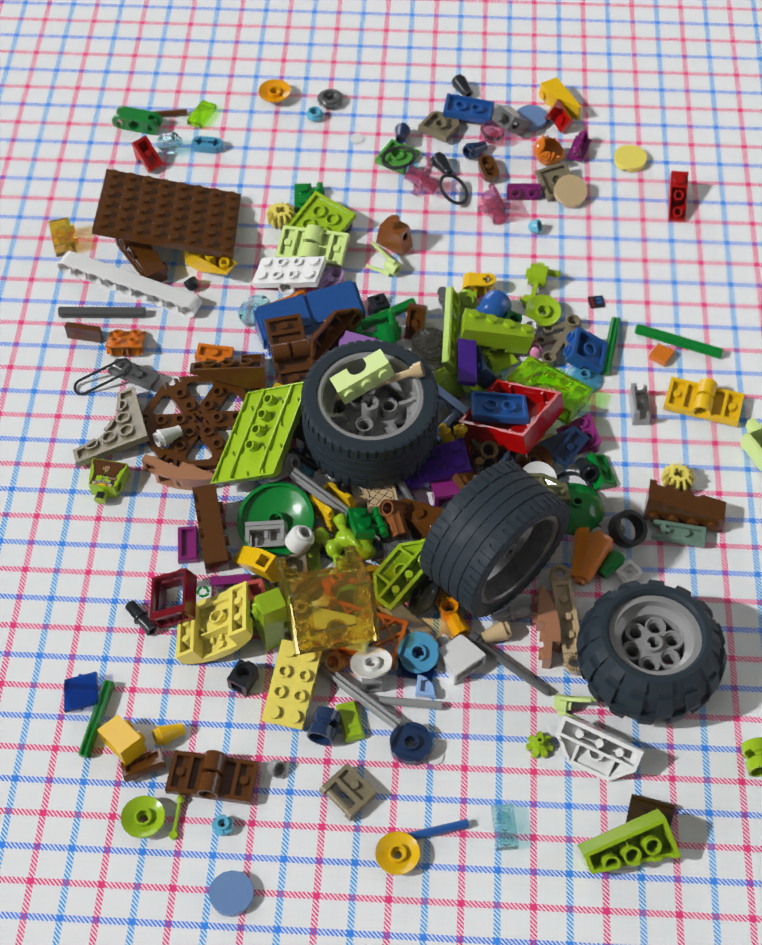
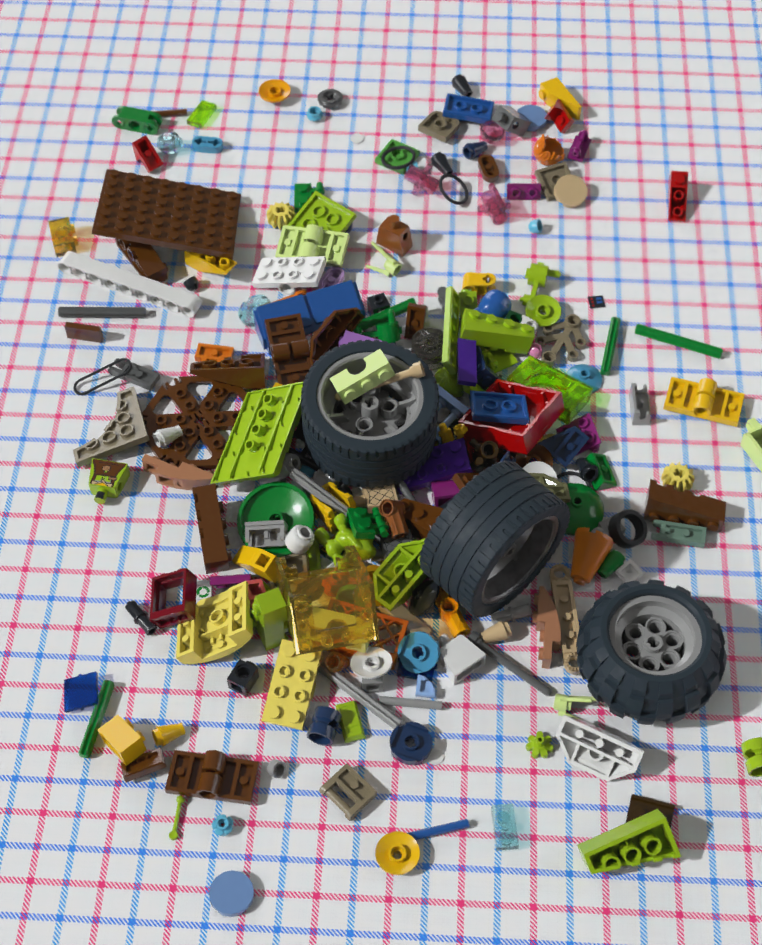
(122, 339): orange hinge -> none
(137, 809): lime dish -> none
(187, 544): magenta tile -> none
(402, 131): dark blue cone -> none
(585, 350): blue plate -> none
(630, 158): light yellow tile -> none
(661, 354): orange tile -> none

